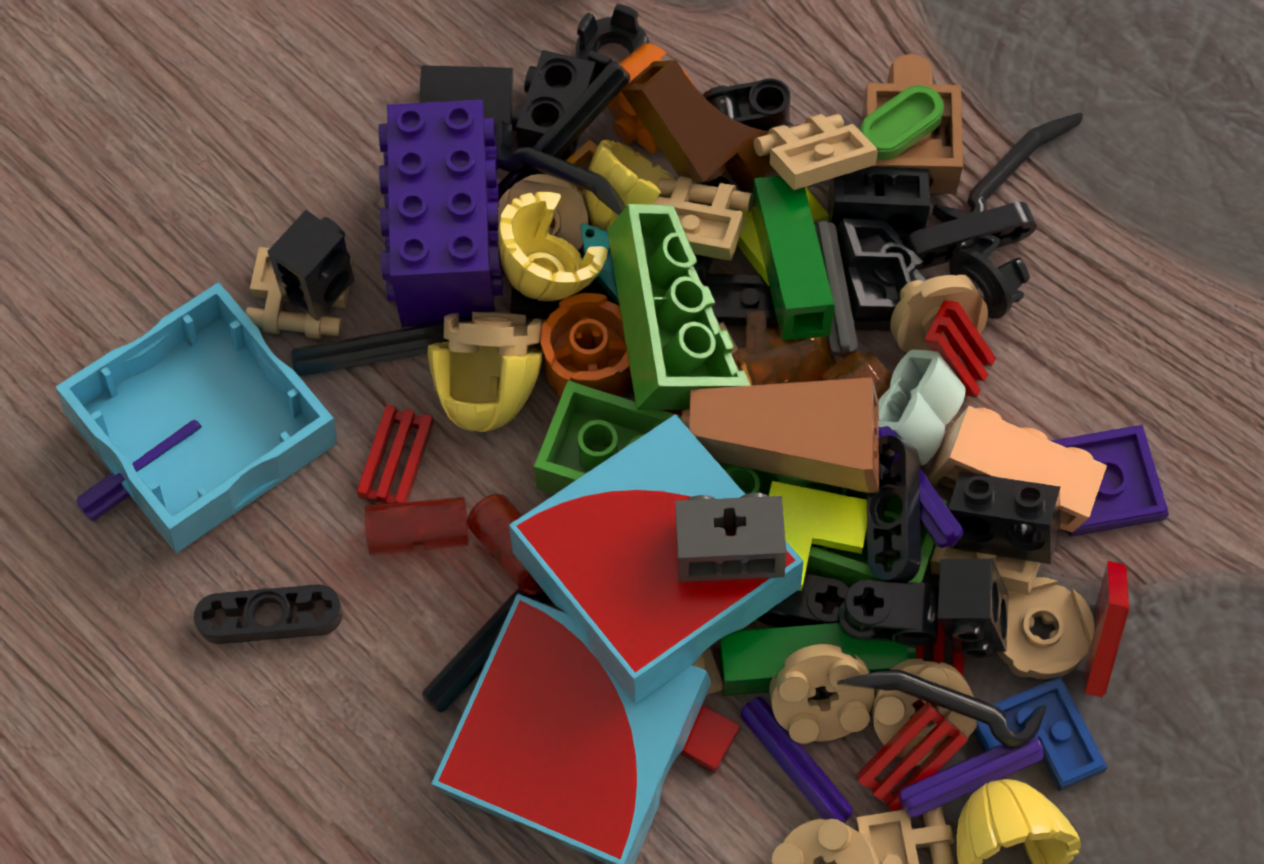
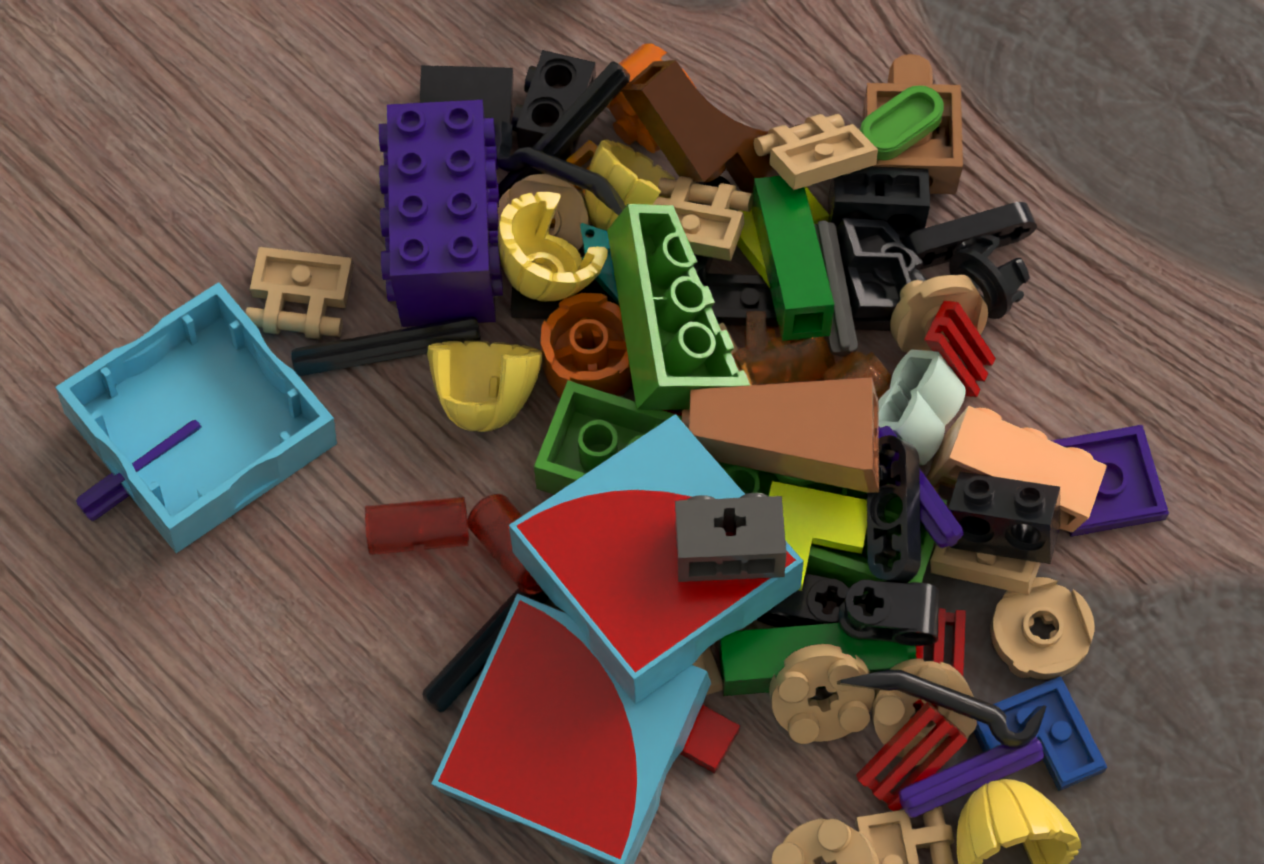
(252, 599): black beam -> none
(312, 264): black brick -> none
(406, 420): red tile -> none
(492, 329): tan plate -> none
(619, 29): black piece -> none
(746, 101): black piece -> none
(795, 761): dark purple axle -> none
(973, 606): black brick -> none
(1008, 165): black piece -> none
(1111, 616): red tile -> none

